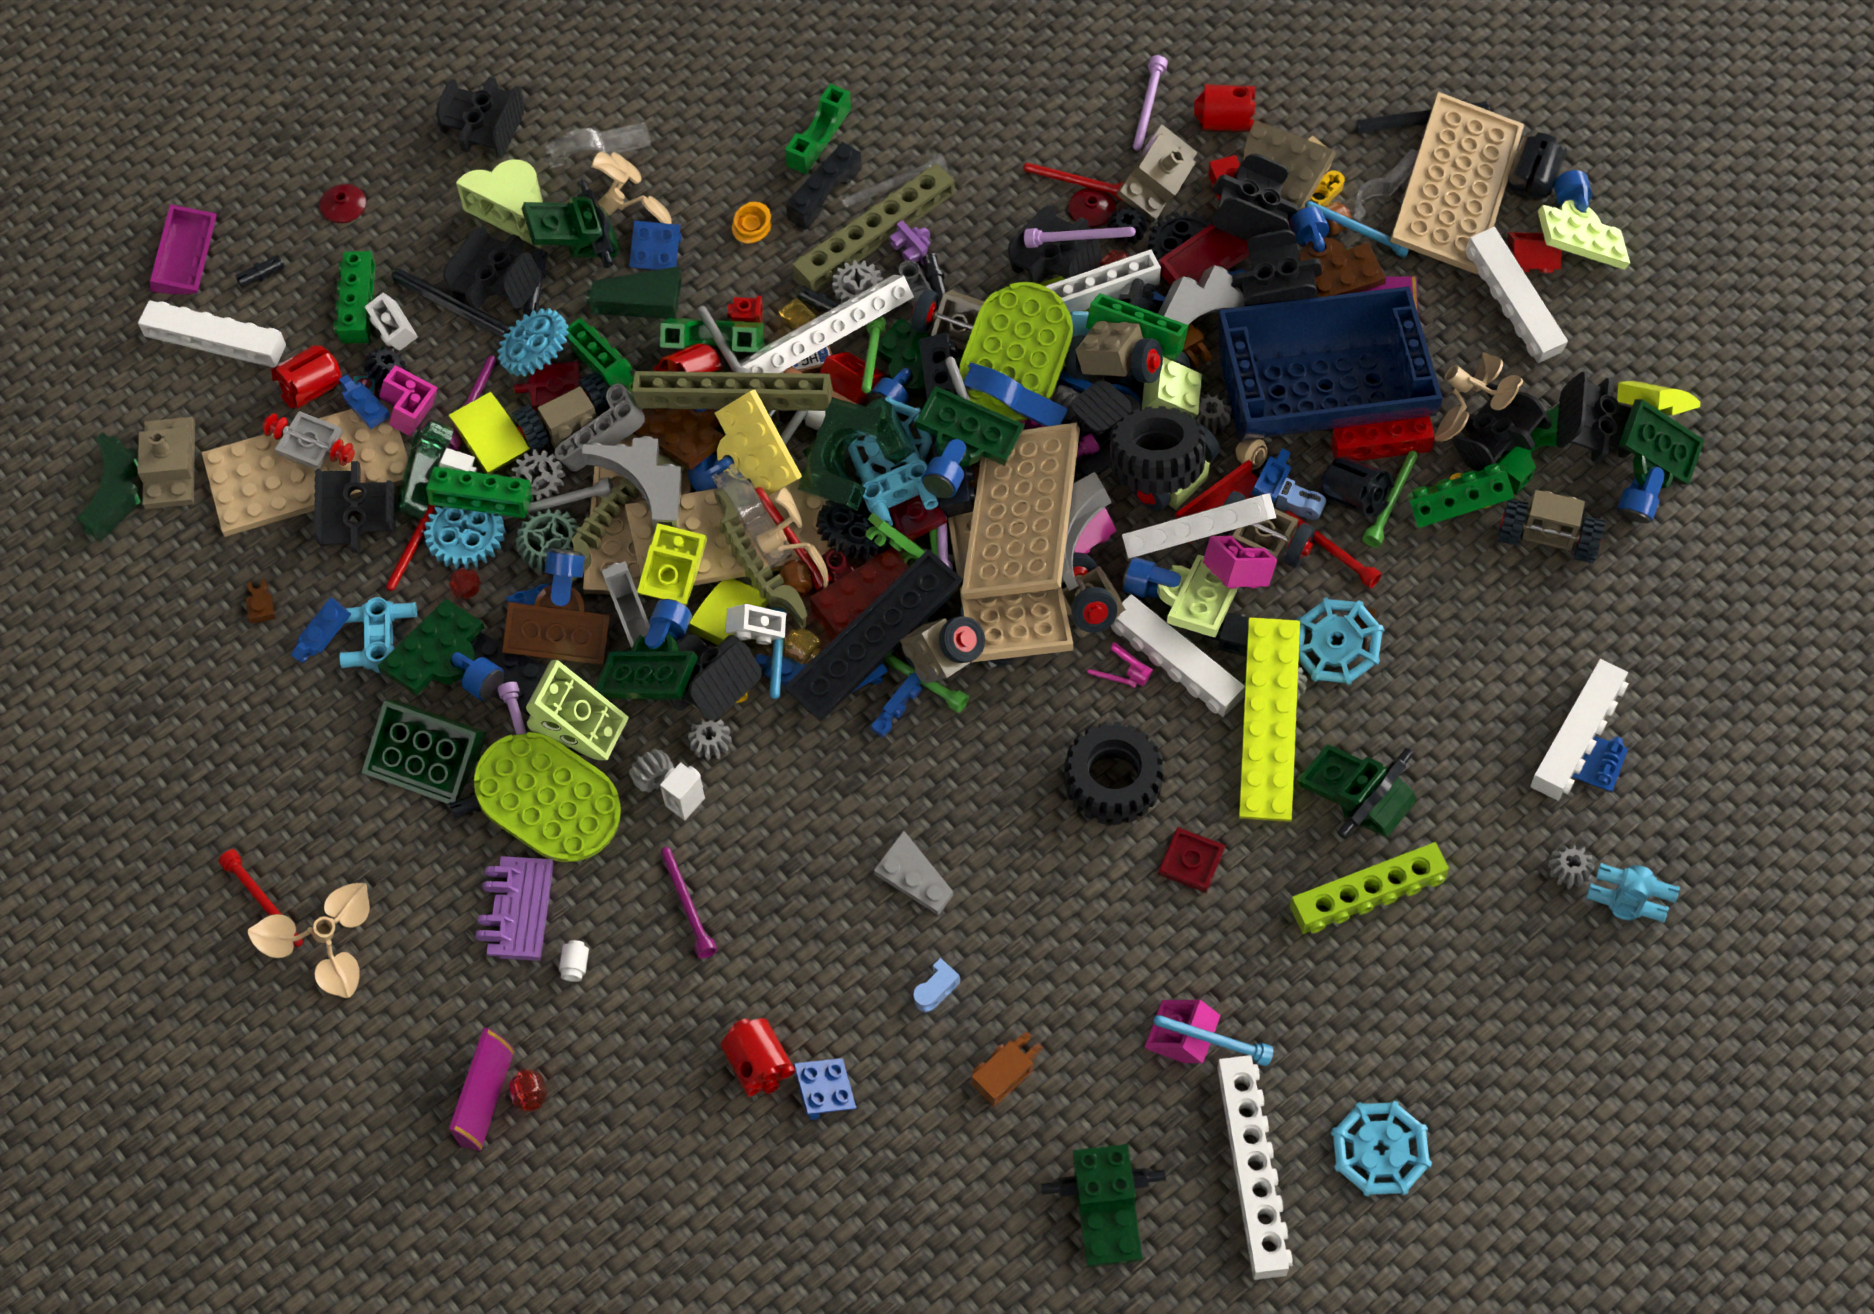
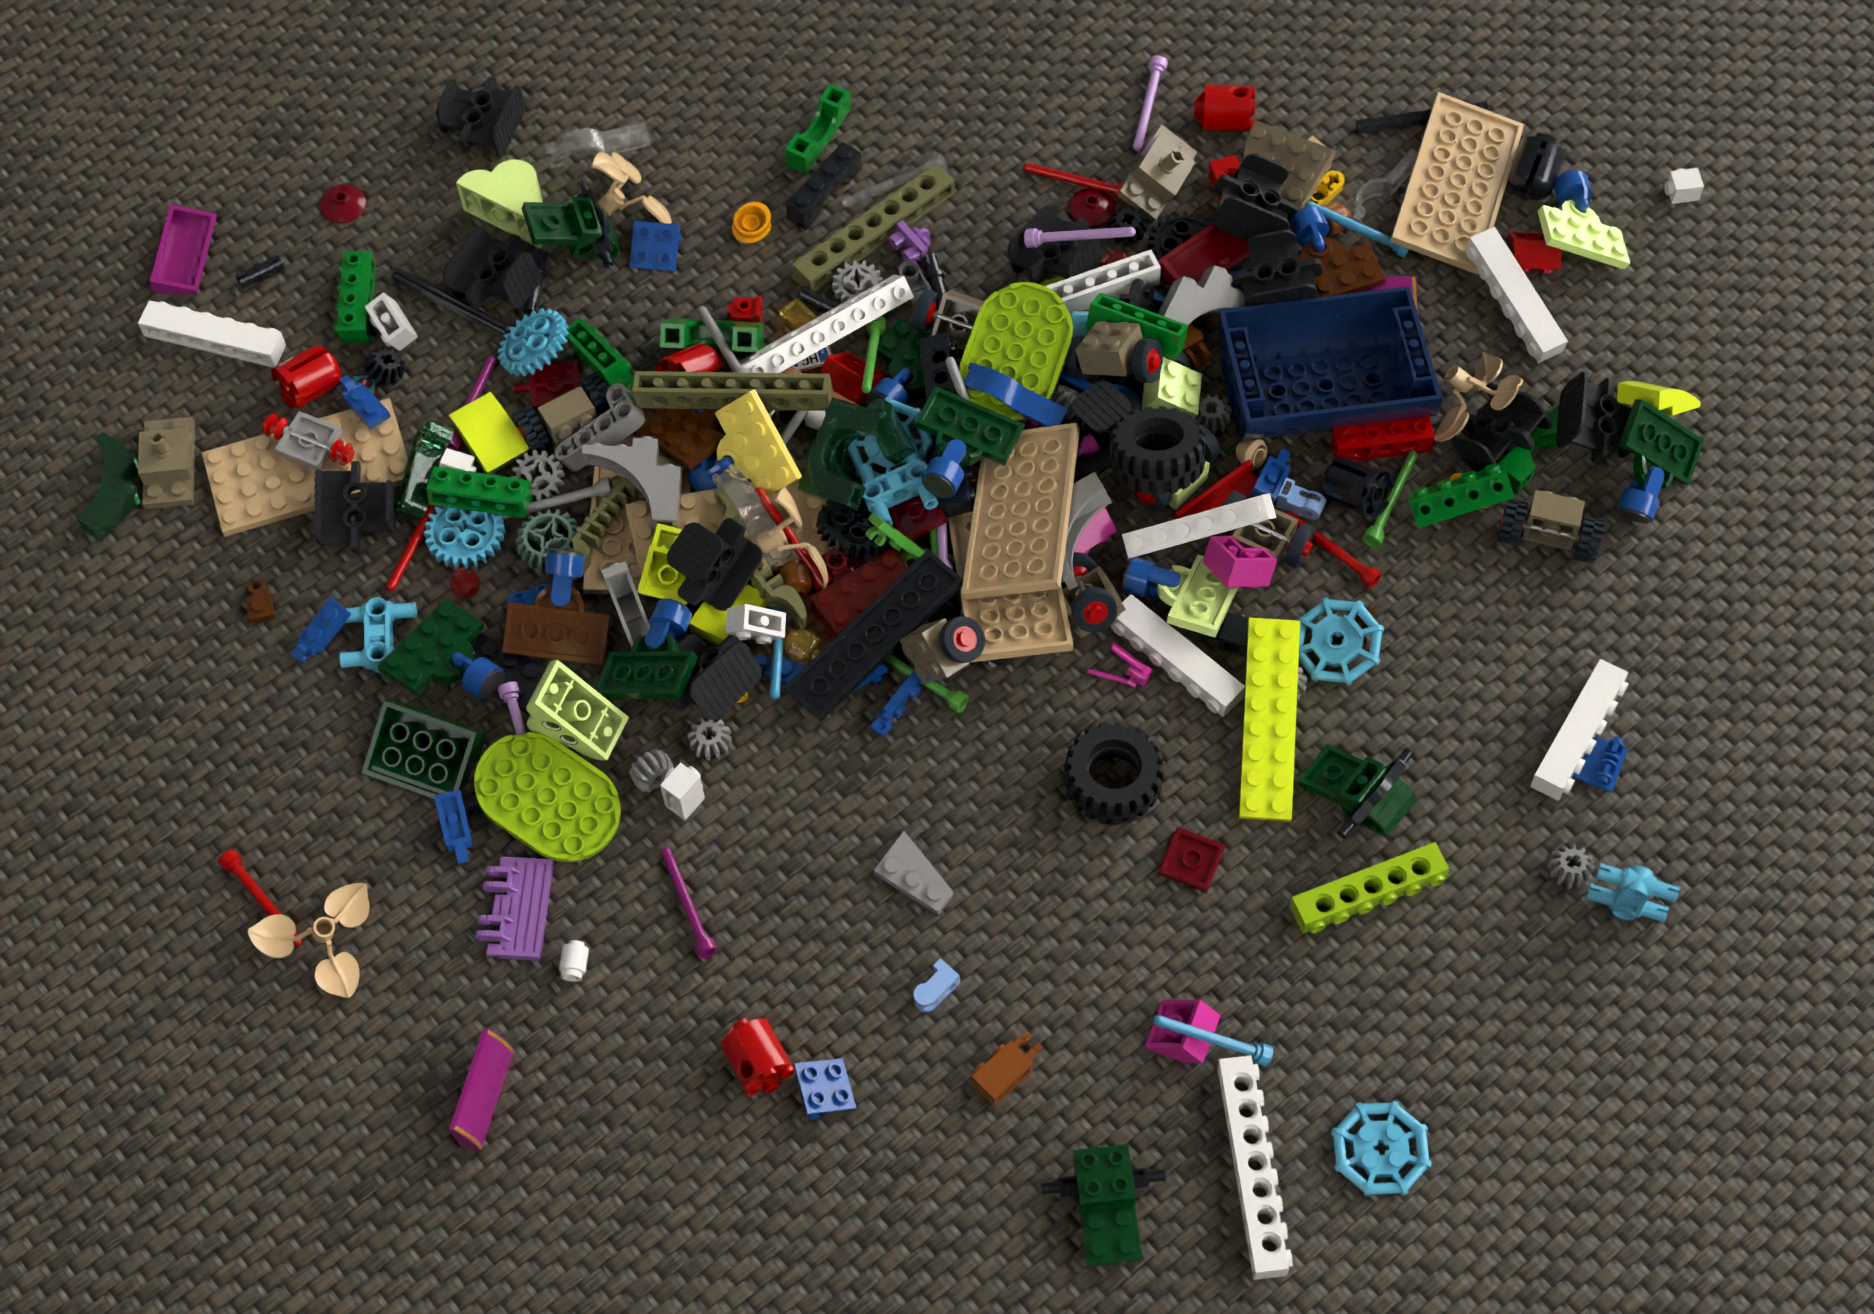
(410, 398): dark pink brick -> none
(454, 823): none -> blue hinge
(528, 1090): clear red head -> none
(638, 295): clear green slope -> none
(714, 564): none -> black piece
(1684, 185): none -> white brick

